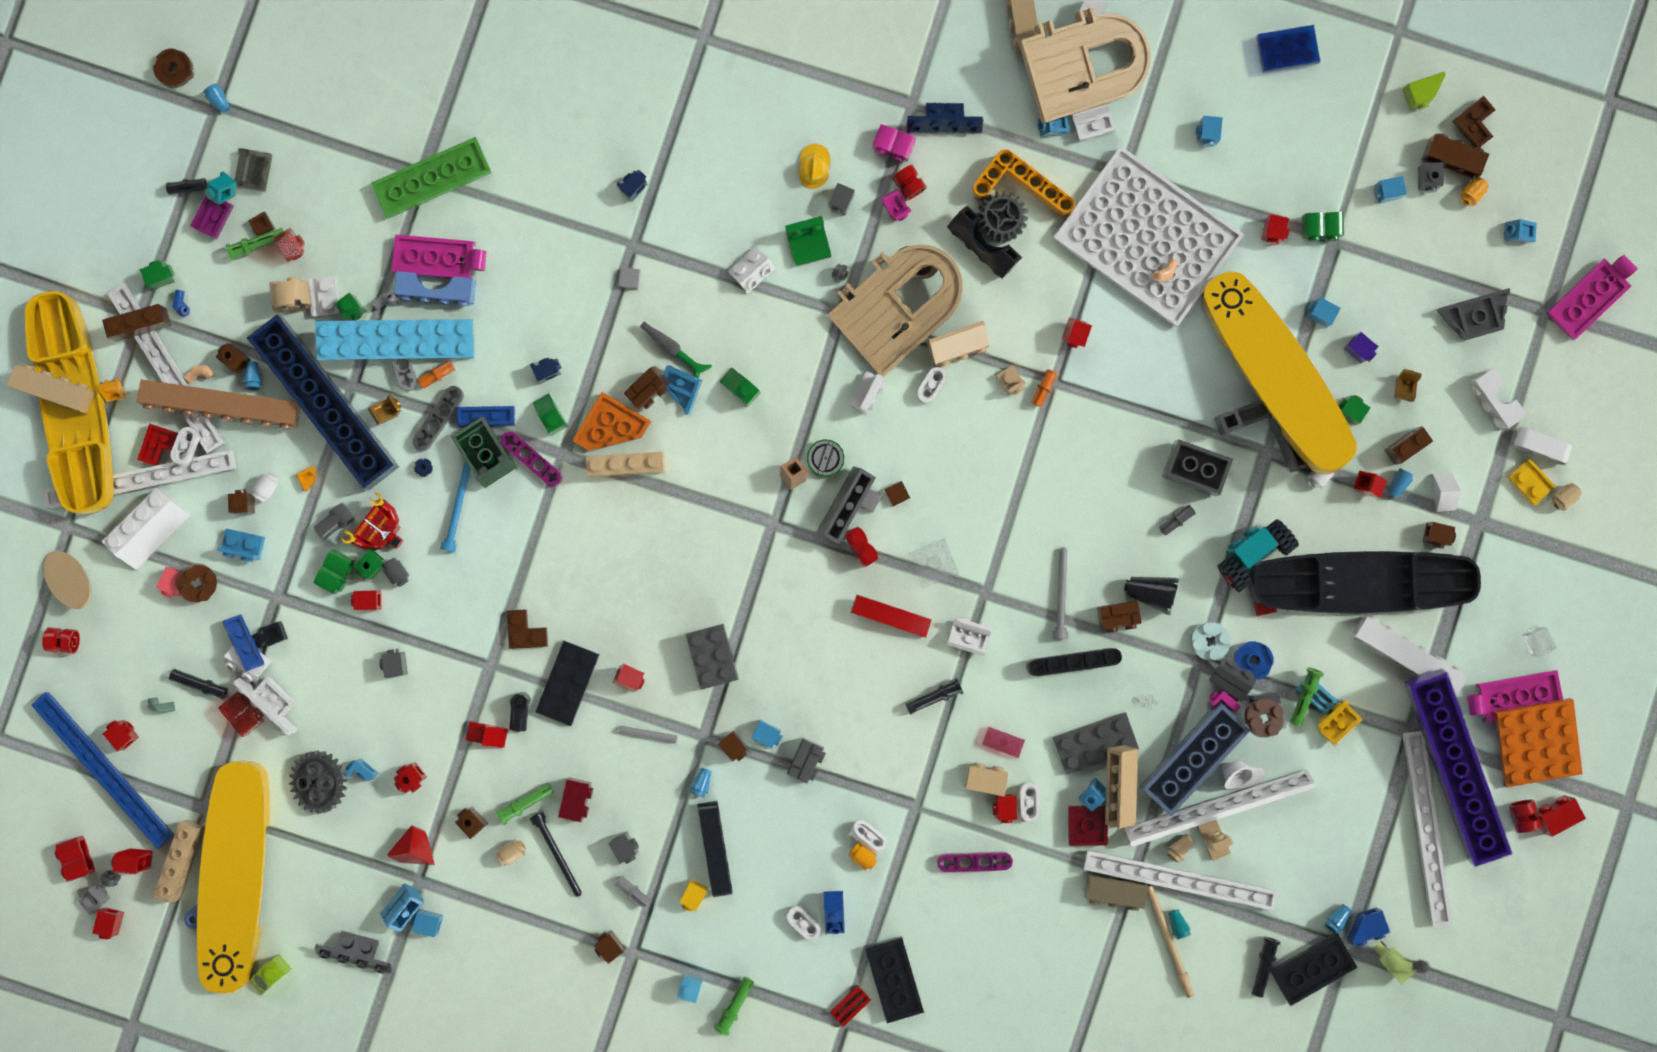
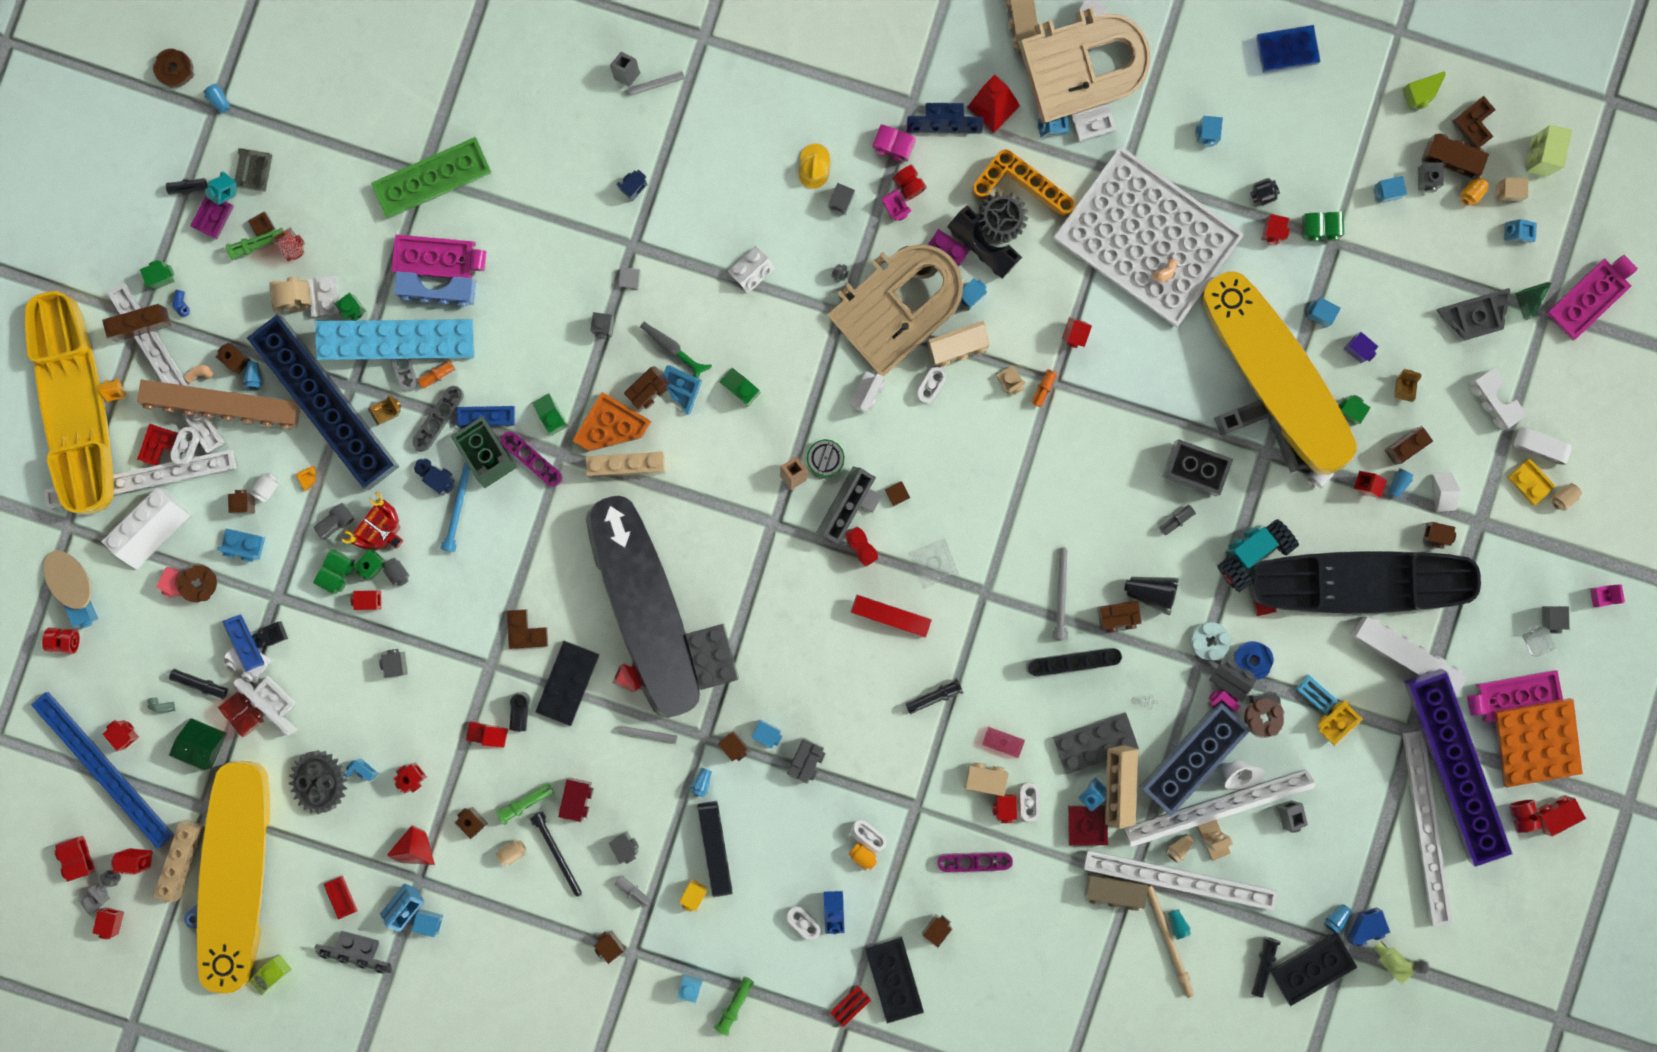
(51, 389): tan brick -> none
(82, 617): none -> dark azure brick
(198, 744): none -> dark green slope
(340, 897): none -> red tile
(386, 298): light grey arm -> none
(439, 480): none -> dark blue brick
(546, 369): dark blue brick -> none
(602, 325): none -> dark grey brick
(625, 69): none -> dark grey brick
(643, 606): none -> black piece
(656, 83): none -> light grey bar
(808, 241): green bracket -> none
(937, 930): none -> reddish brown brick
(950, 246): none -> magenta plate
(969, 636): white bracket -> none
(973, 293): none -> dark azure brick
(994, 103): none -> red slope
(1265, 191): none -> black head
(1292, 816): none -> dark grey brick
(1308, 687): bright green pin -> none
(1512, 189): none -> tan brick
(1531, 299): none -> clear green slope
(1549, 150): none -> yellowish green brick
(1555, 618): none -> dark grey brick
(1607, 595): none -> dark pink bracket

